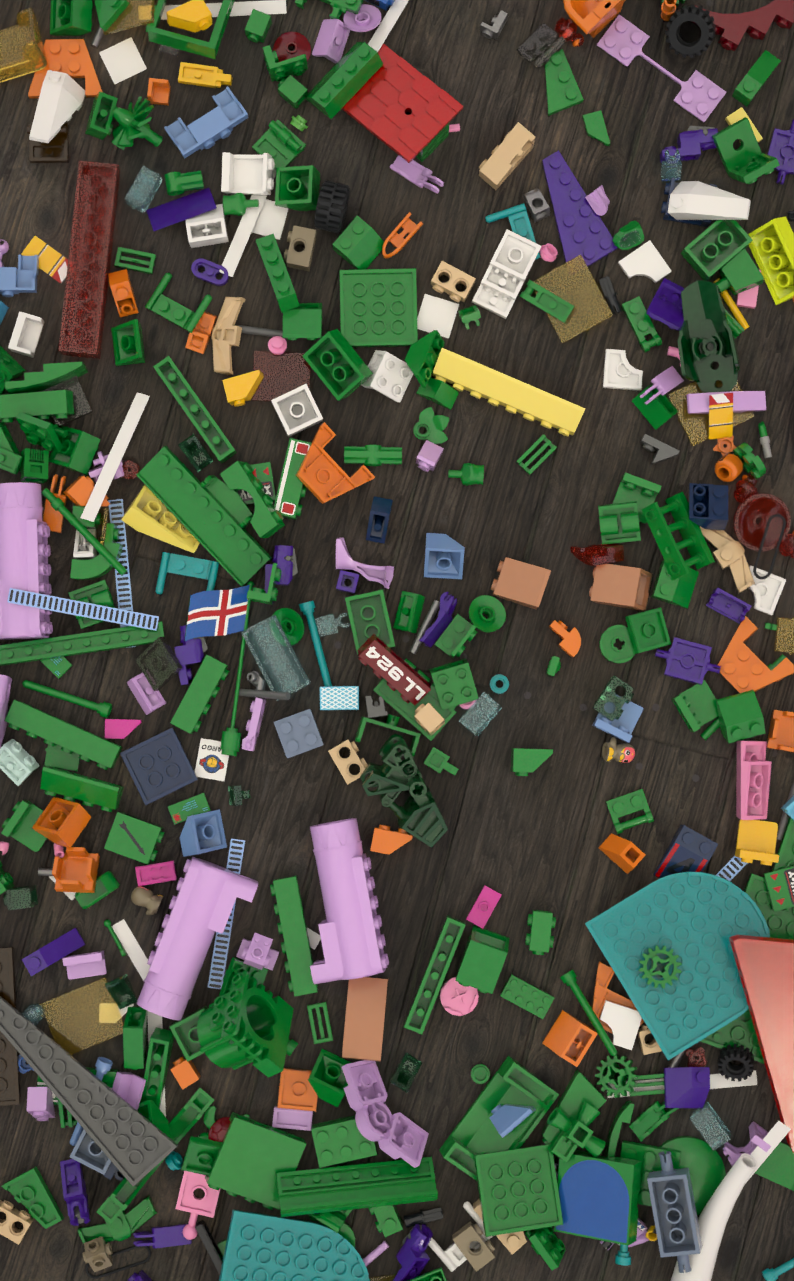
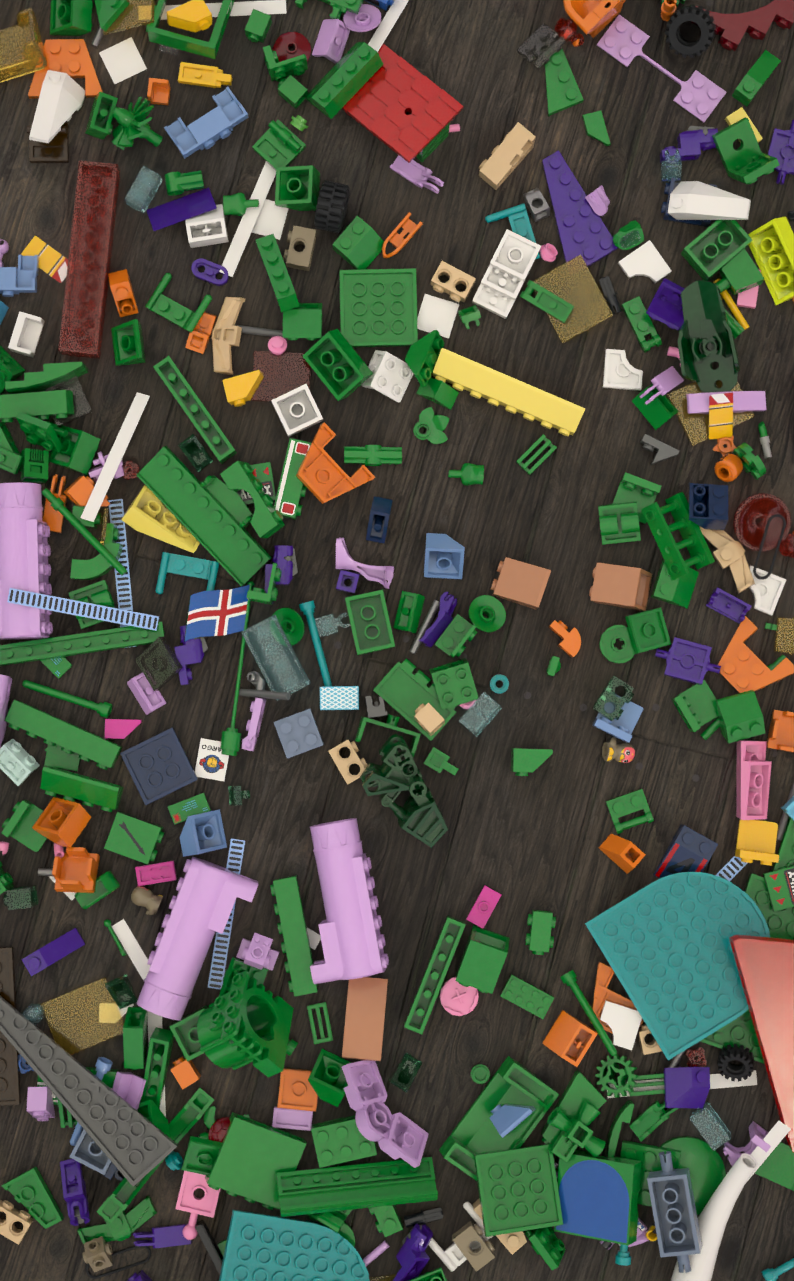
(83, 548): white slope -> none
(85, 965): lavender panel -> none
(151, 264): green tile -> none
(199, 694): green brick -> none
(247, 174): white panel -> none
(387, 840): orange slope -> none
(393, 669): dark red brick -> none
(429, 456): lavender slope -> none
(496, 26): flat silver bracket -> none
(599, 554): clear red slope -> none
(664, 974): green gear -> none
(745, 488): clear red animal -> none

